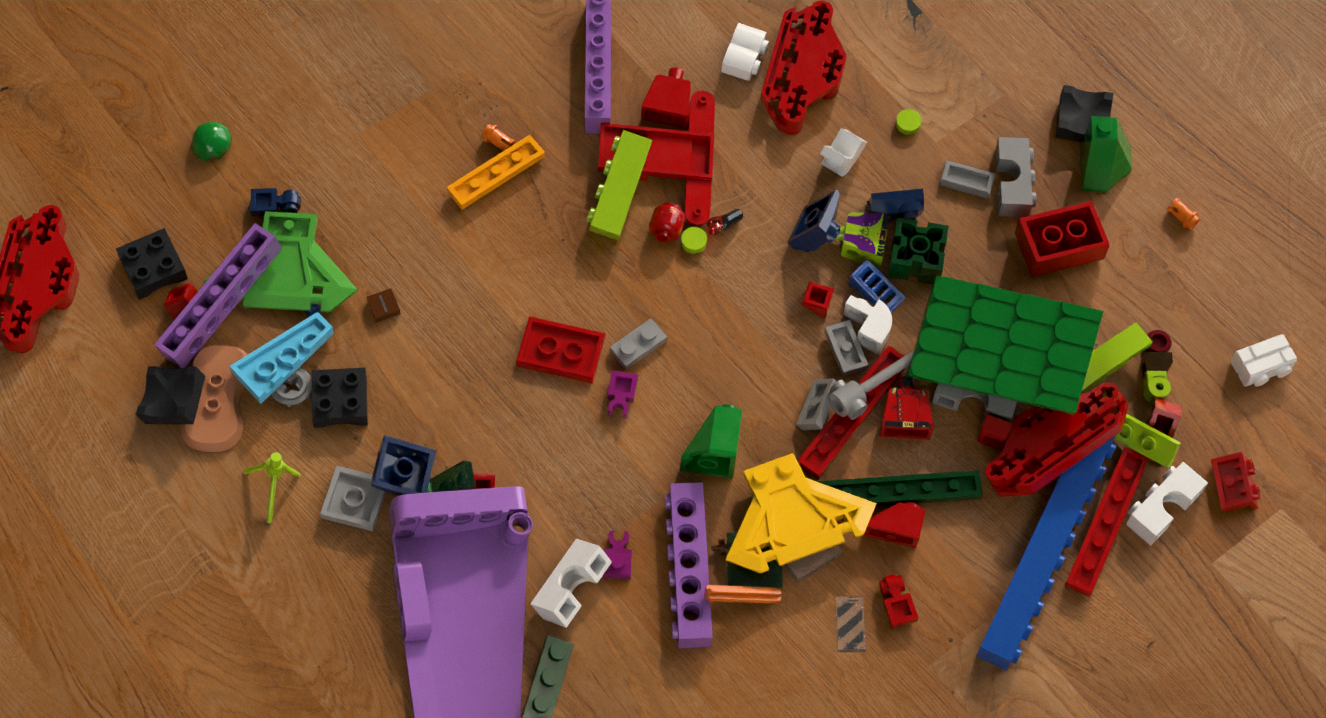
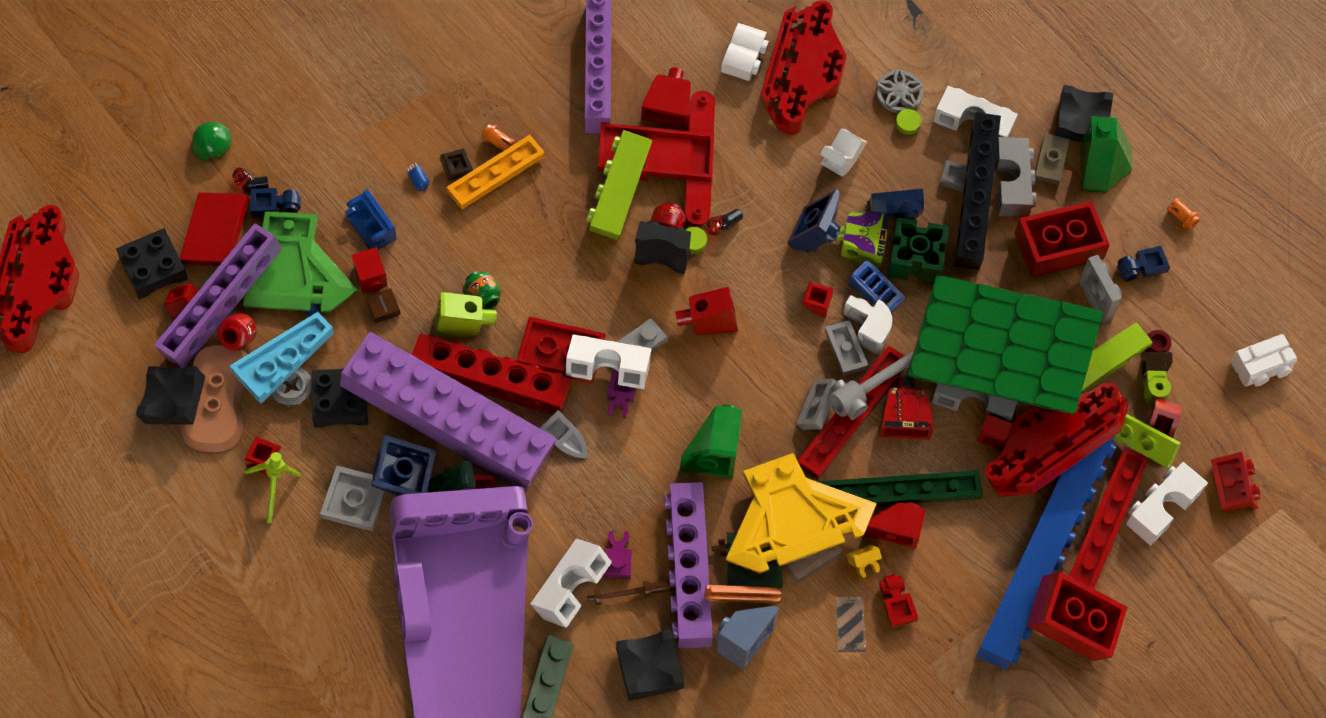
(213, 228): none -> red tile
(237, 331): none -> red head
(248, 182): none -> arm
(260, 452): none -> red slope
(369, 270): none -> red brick
(370, 221): none -> blue hinge
(418, 177): none -> blue piece
(447, 411): none -> medium lavender brick
(456, 164): none -> dark brown tile
(461, 315): none -> lime torso
(485, 286): none -> green head
(500, 384): none -> red brick
(566, 434): none -> light grey plate
(589, 354): none -> white arch
(647, 589): none -> reddish brown piece
(649, 665): none -> black brick
(662, 245): none -> black brick
(710, 312): none -> red torso
(745, 633): none -> sand blue slope
(862, 557): none -> yellow tile
(899, 91): none -> light grey wheel
(960, 106): none -> white arch
(977, 191): none -> black brick
(1051, 159): none -> dark tan plate
(1077, 616): none -> red brick
(1100, 288): none -> light grey plate
(1149, 261): none -> dark blue plate

